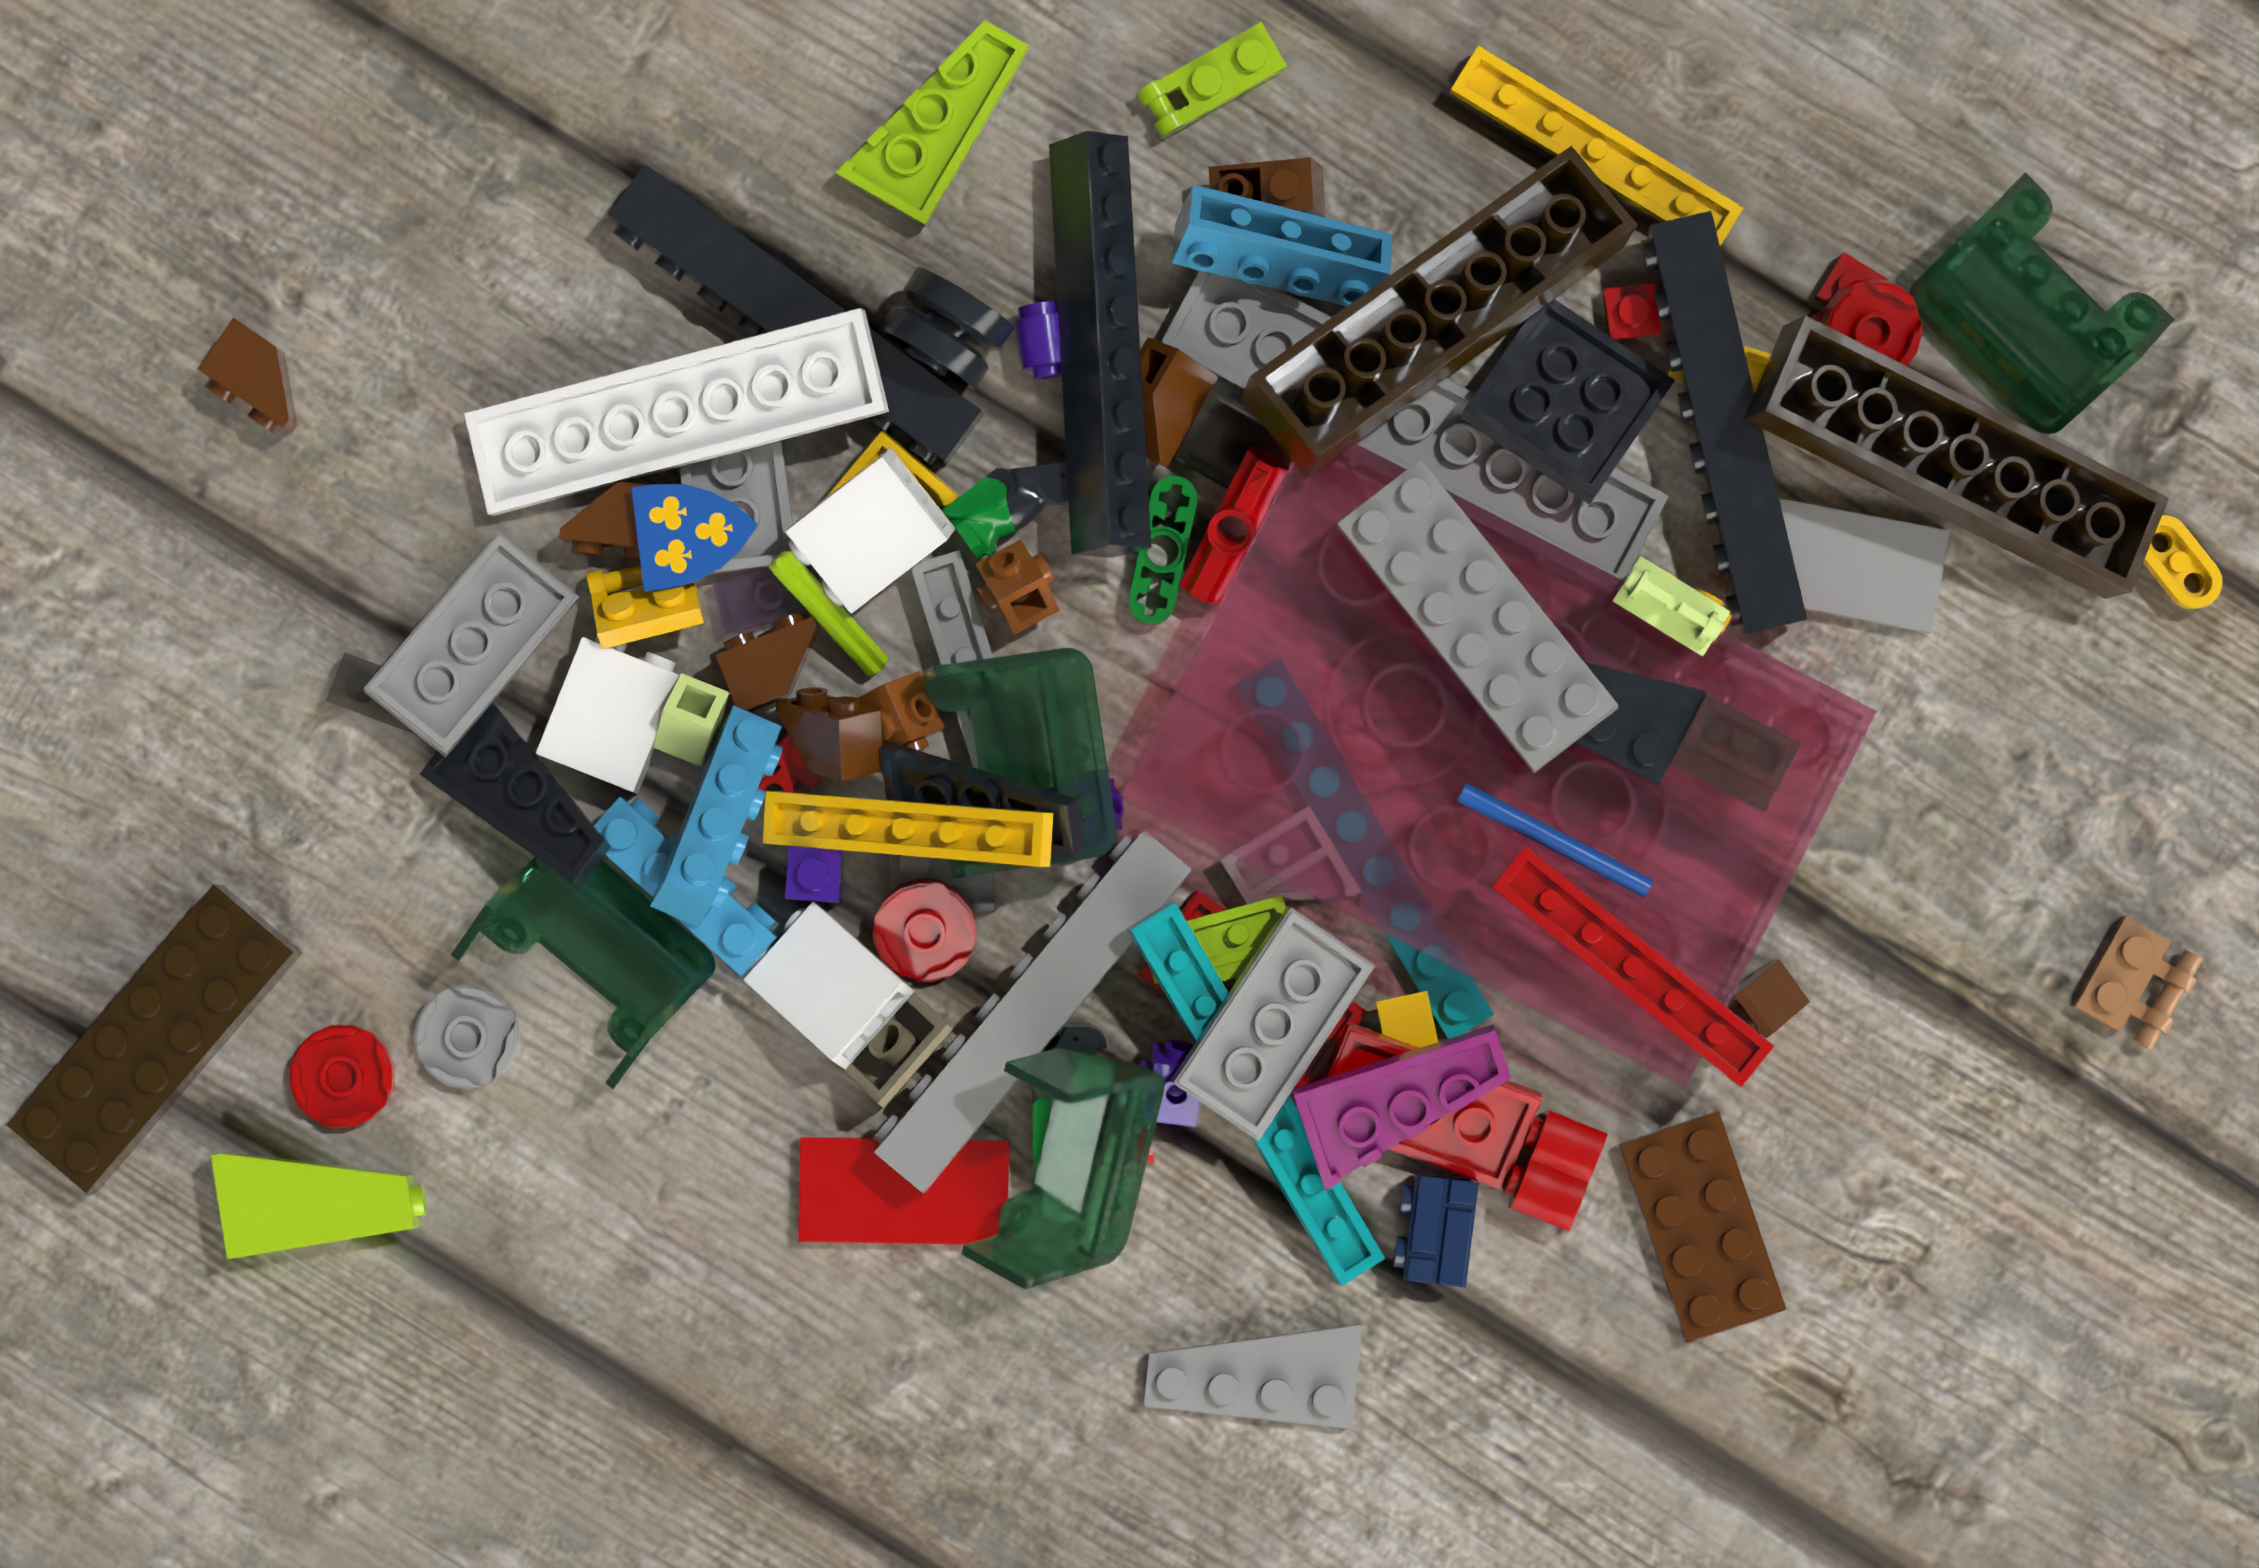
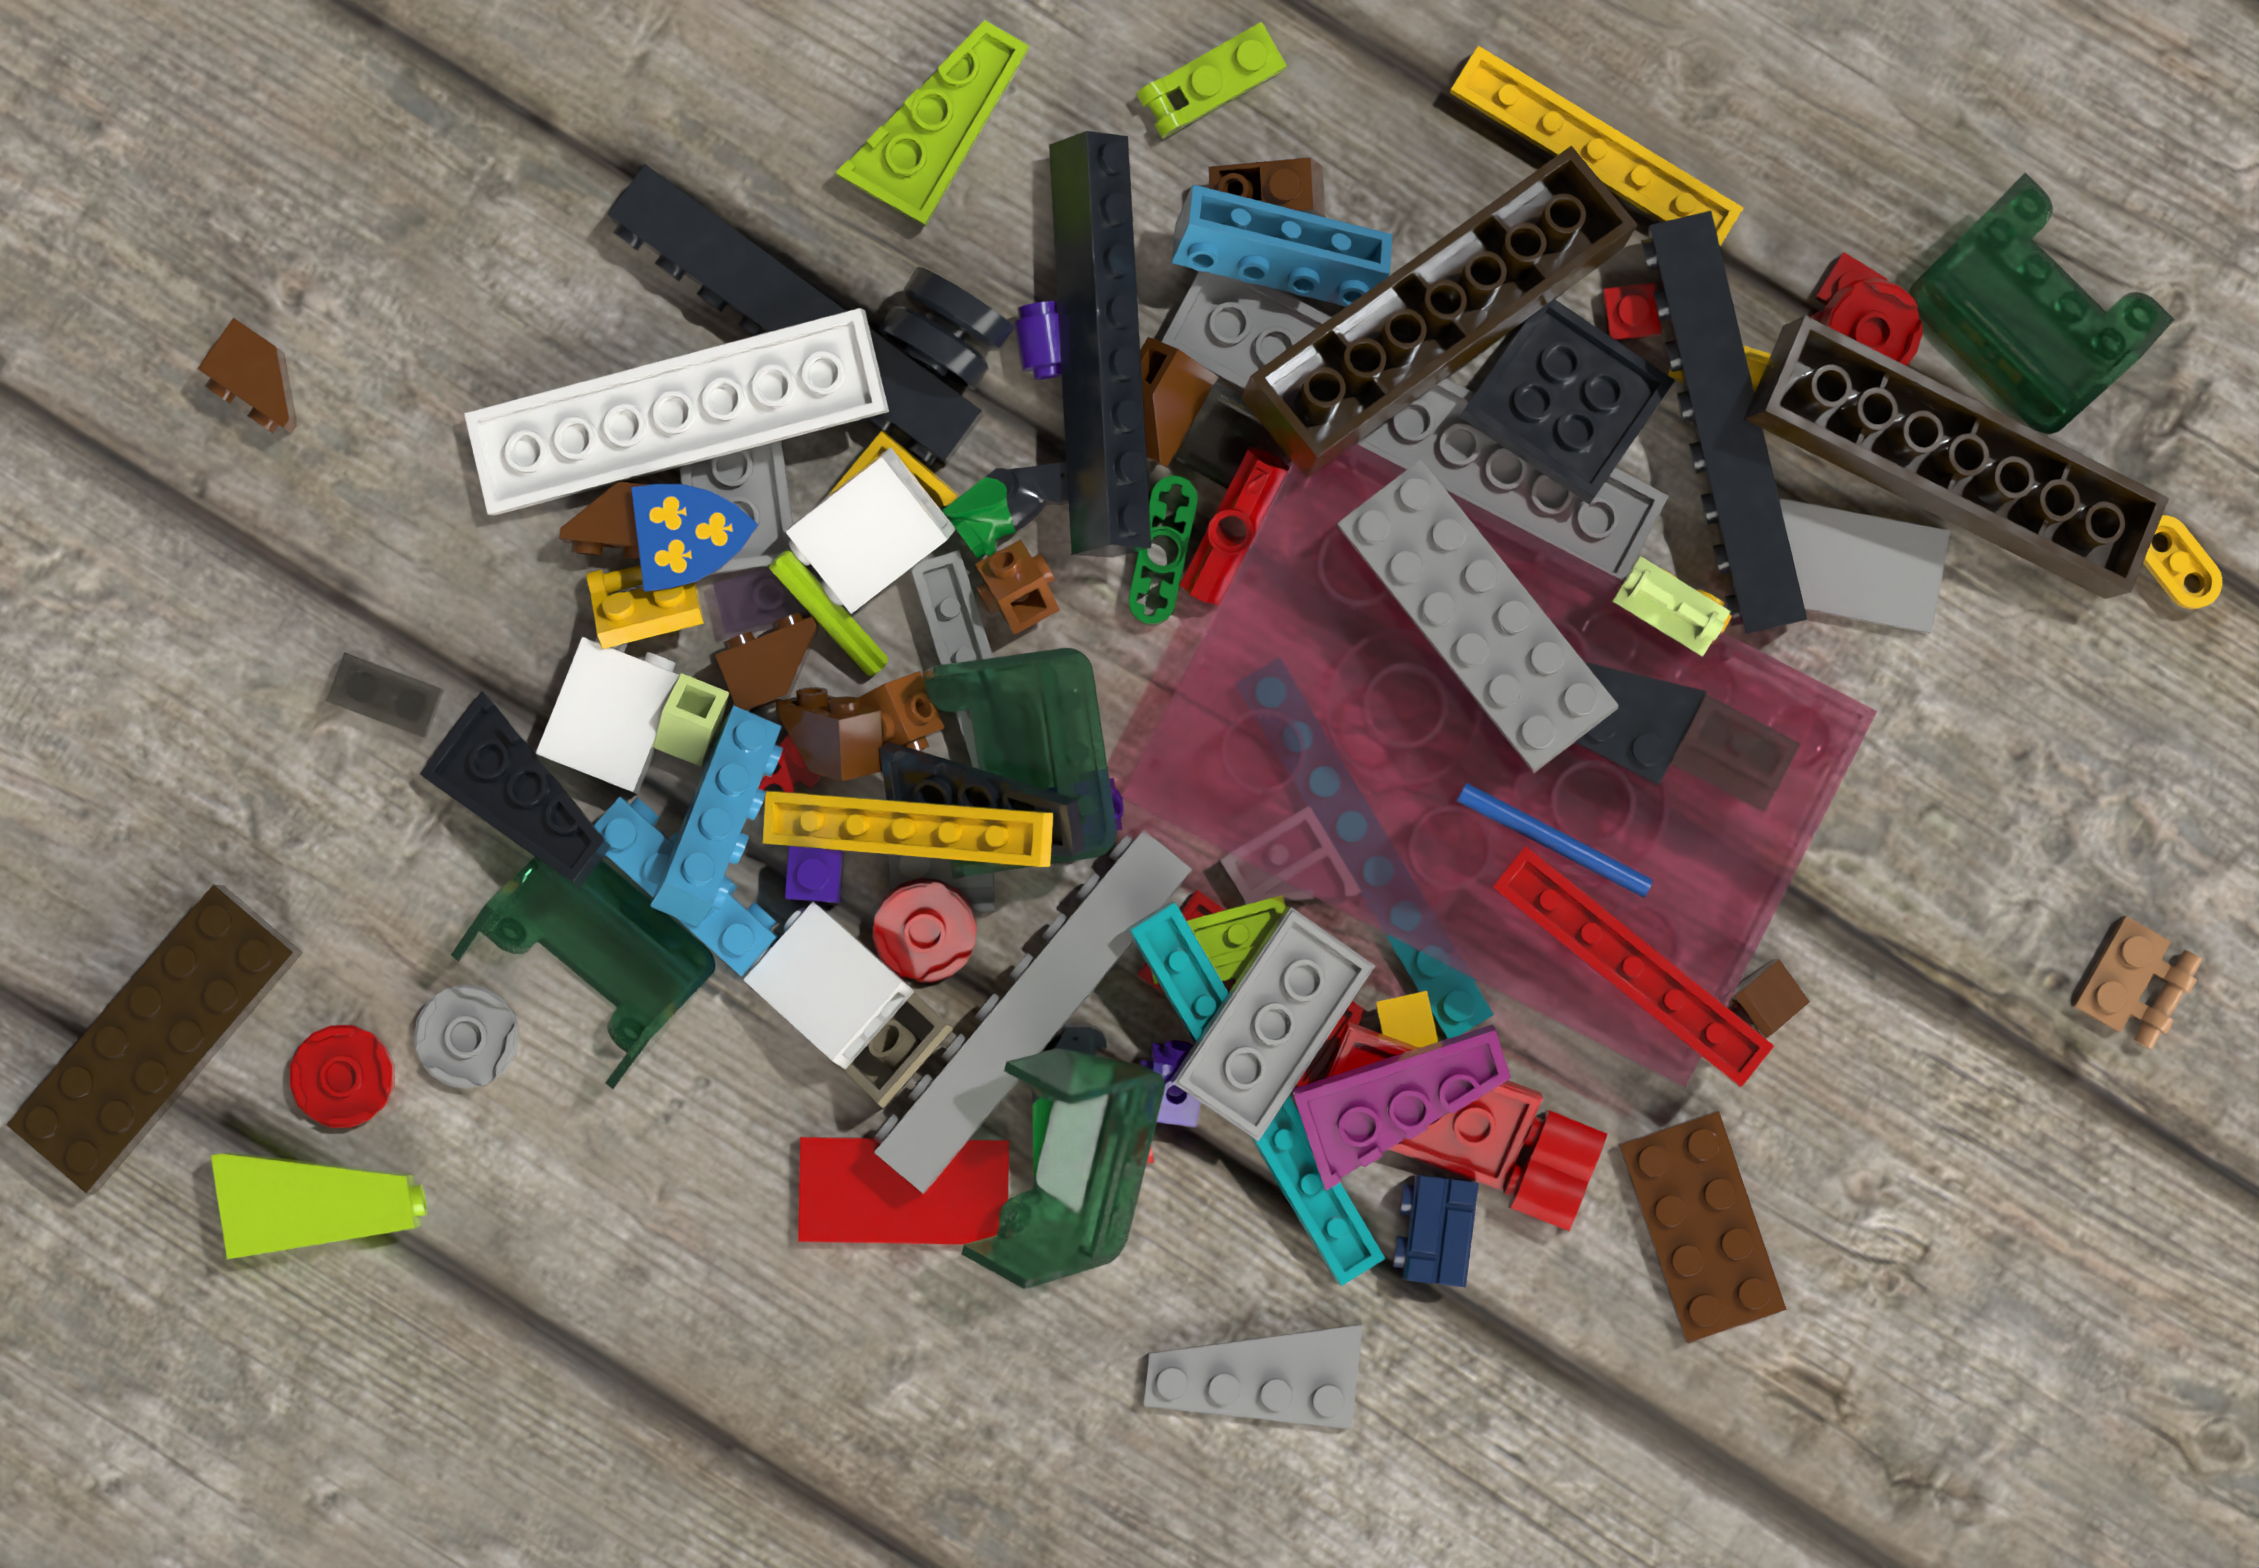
(471, 644): light grey tile -> none

